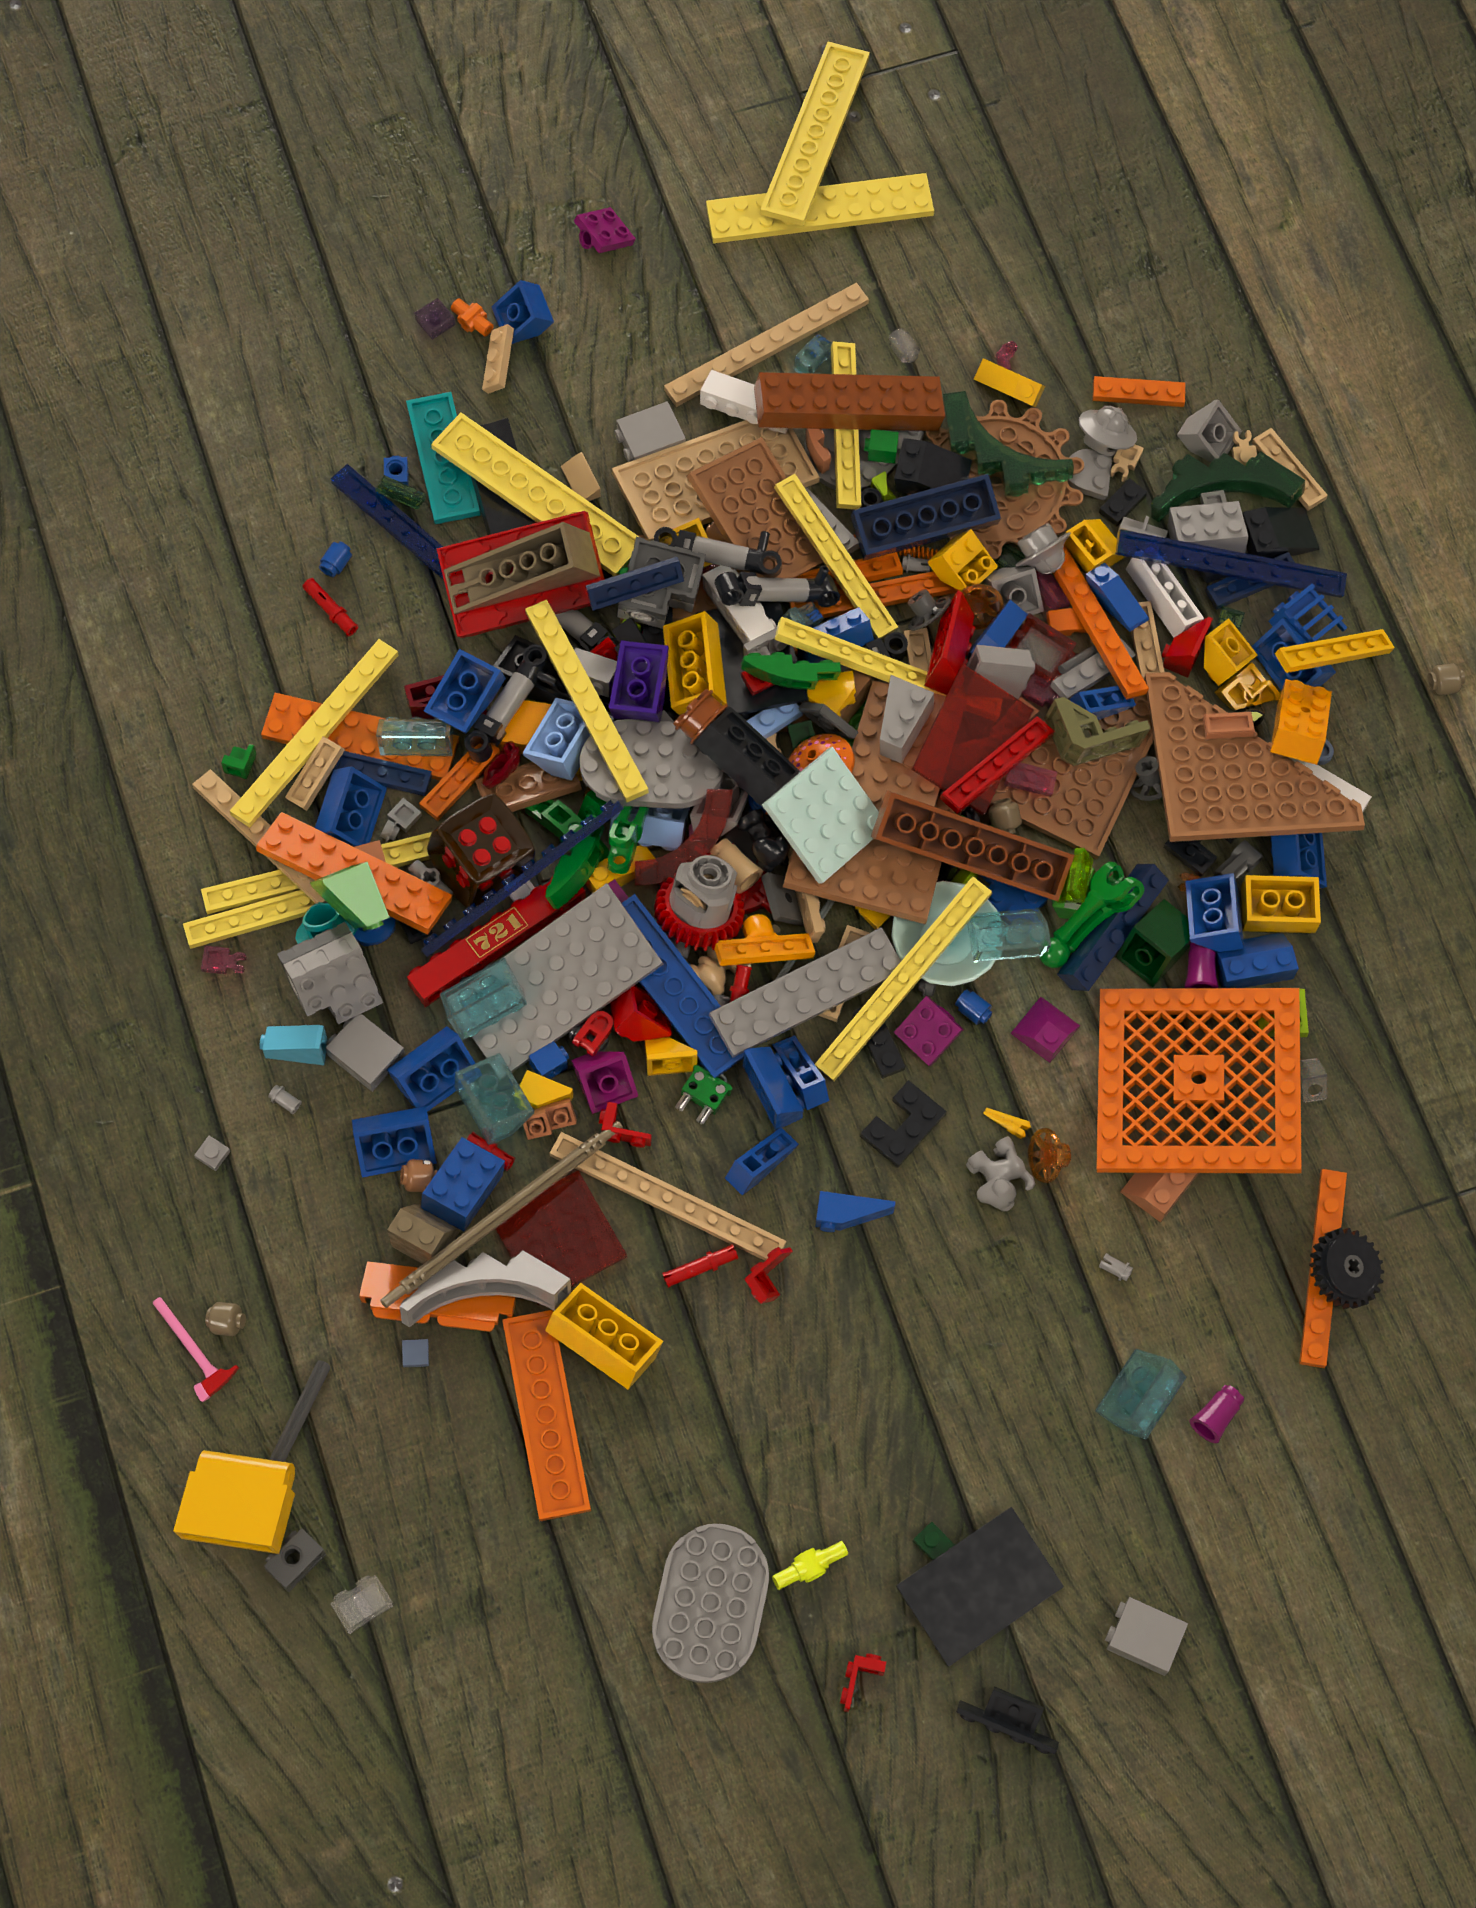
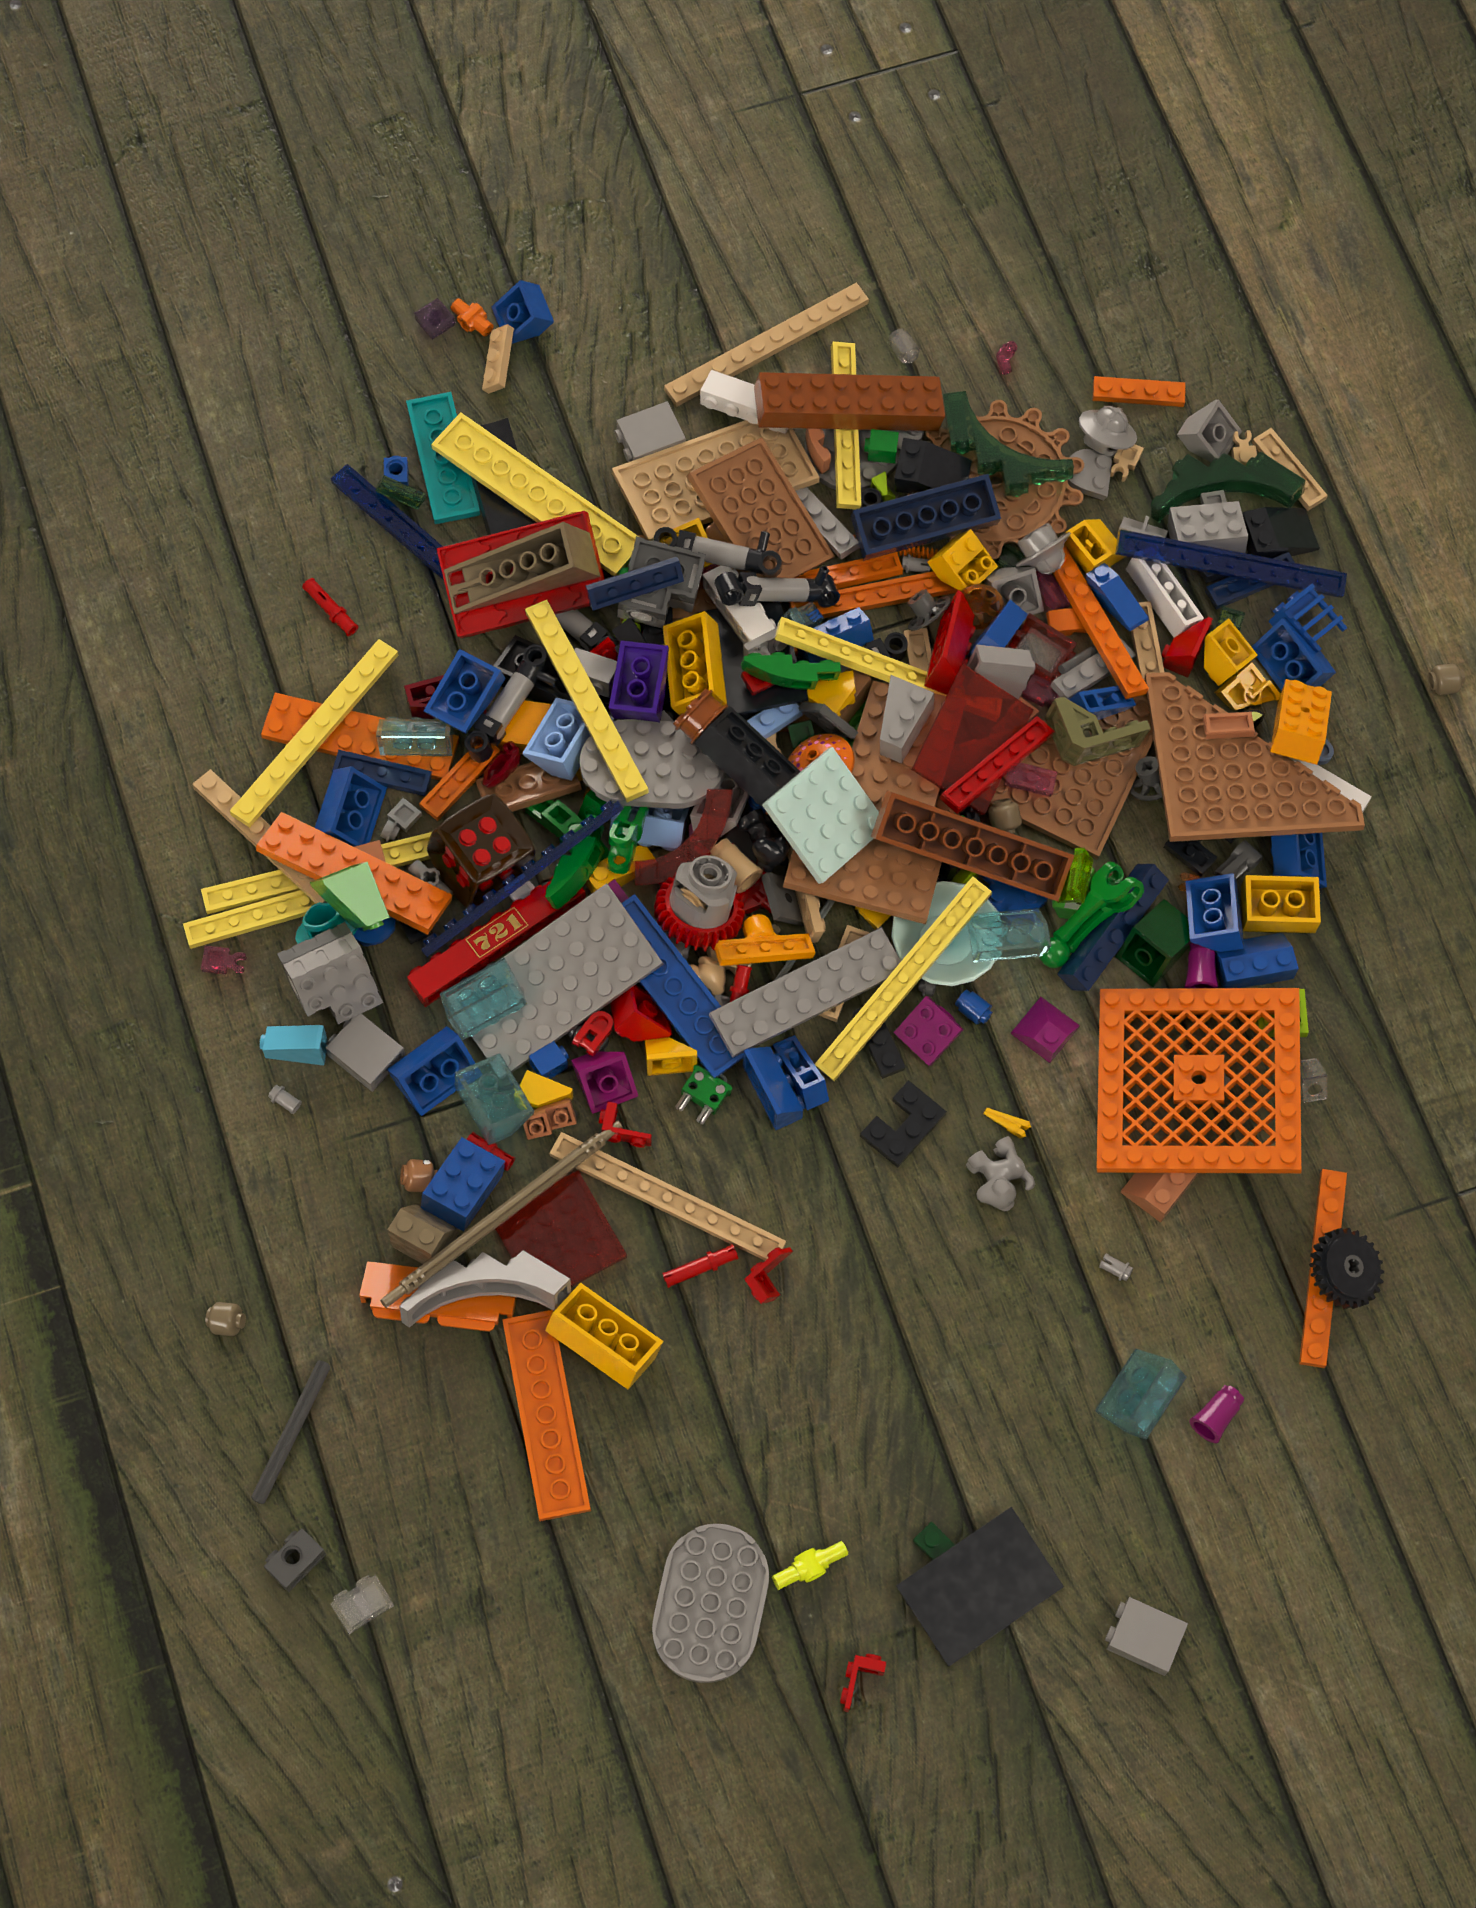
(212, 1153): light grey plate -> none
(215, 1378): bright pink piece -> none
(237, 1502): yellow piece -> none
(239, 761): green panel -> none
(314, 773): tan plate -> none
(335, 559): blue brick -> none
(392, 1140): blue slope -> none
(415, 1353): sand blue tile -> none
(581, 477): tan slope -> none
(603, 231): magenta plate -> none
(760, 1161): blue slope -> none
(812, 355): clear light blue leg -> none
(815, 134): light yellow plate -> none
(832, 208): light yellow plate -> none
(835, 555): light yellow plate -> none
(845, 1211): blue slope -> none
(1009, 382): yellow slope -> none
(1011, 1716): black bracket -> none
(1052, 1155): clear orange wheel -> none
(1123, 502): black plate -> none
(1334, 650): yellow plate -> none

